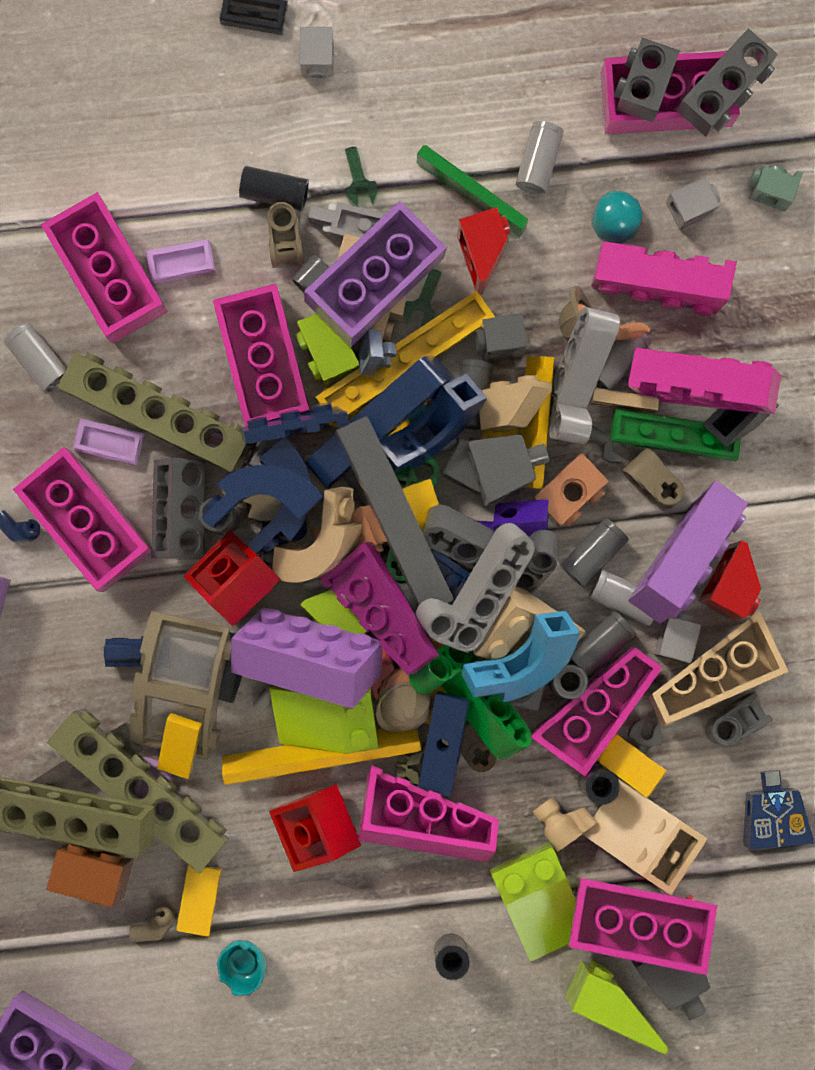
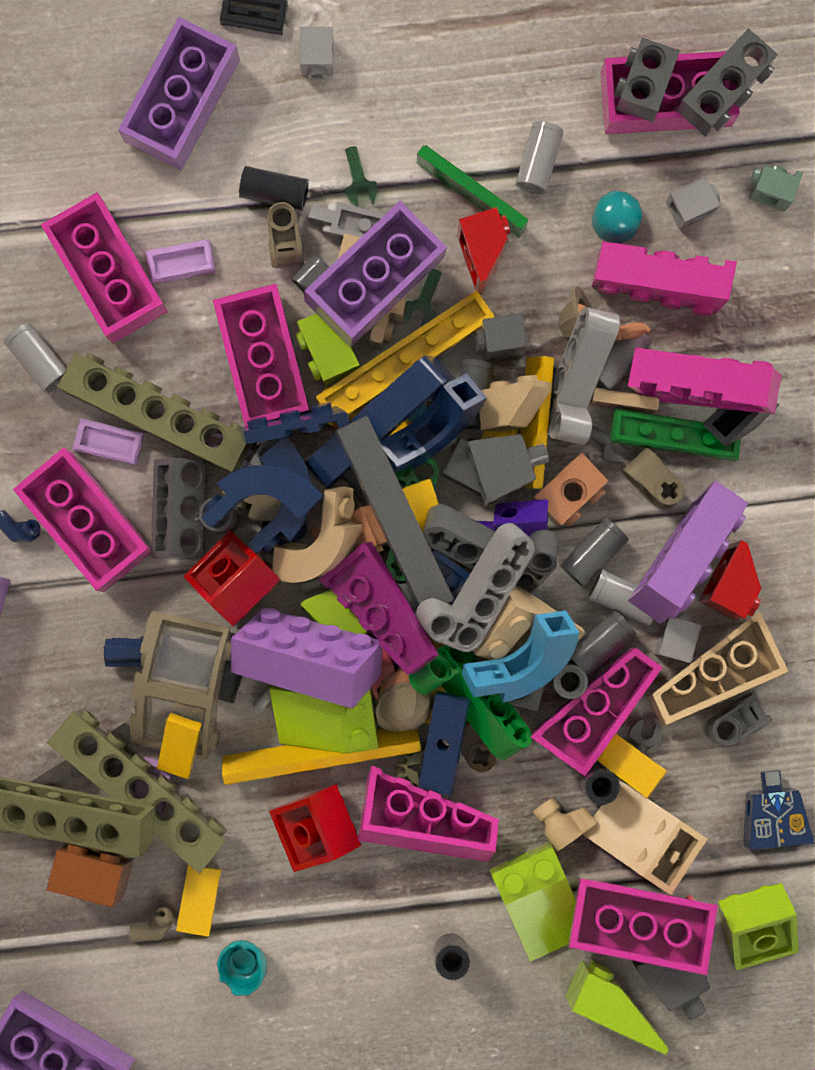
(179, 93): none -> medium lavender brick
(374, 353): sand blue tile -> none
(759, 926): none -> lime slope

